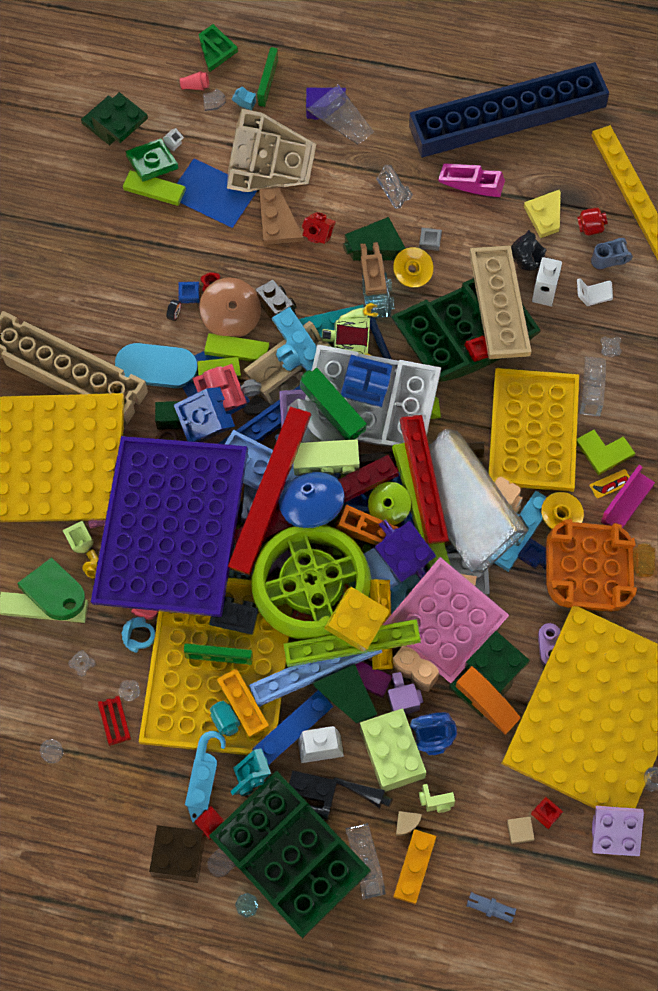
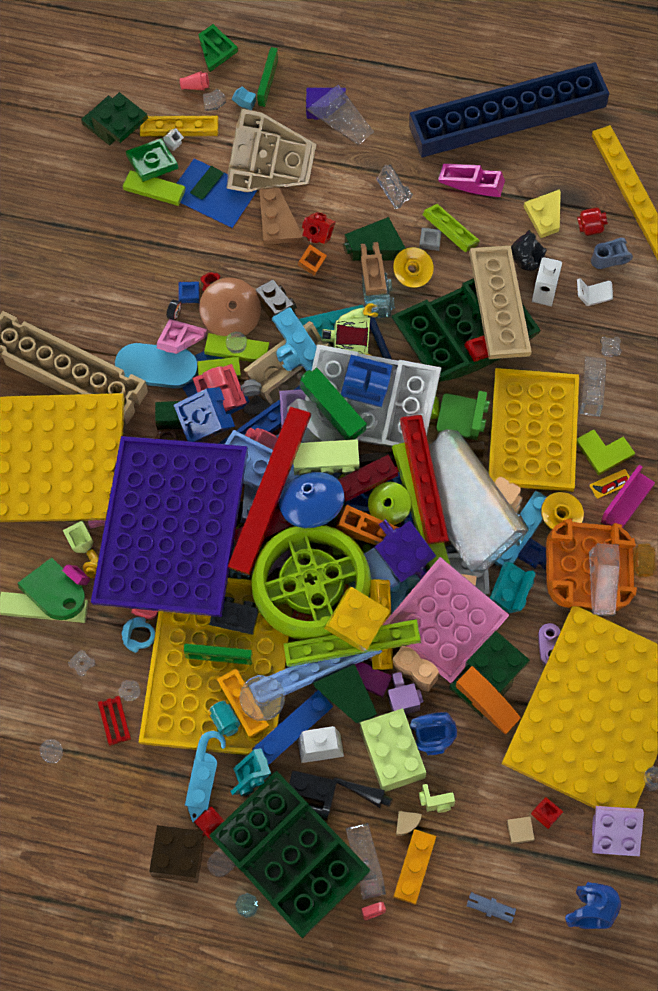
(76, 574): none -> dark pink tile
(179, 336): none -> bright pink wing
(184, 124): none -> yellow tile
(207, 182): none -> dark green sticker
(236, 342): none -> clear tile
(262, 437): none -> coral arm
(262, 698): none -> clear tile
(312, 260): none -> orange brick
(373, 910): none -> coral tile
(451, 227): none -> lime tile
(463, 414): none -> bright green bracket
(512, 587): none -> teal bracket
(601, 907): none -> blue helmet
(604, 578): none -> clear slope

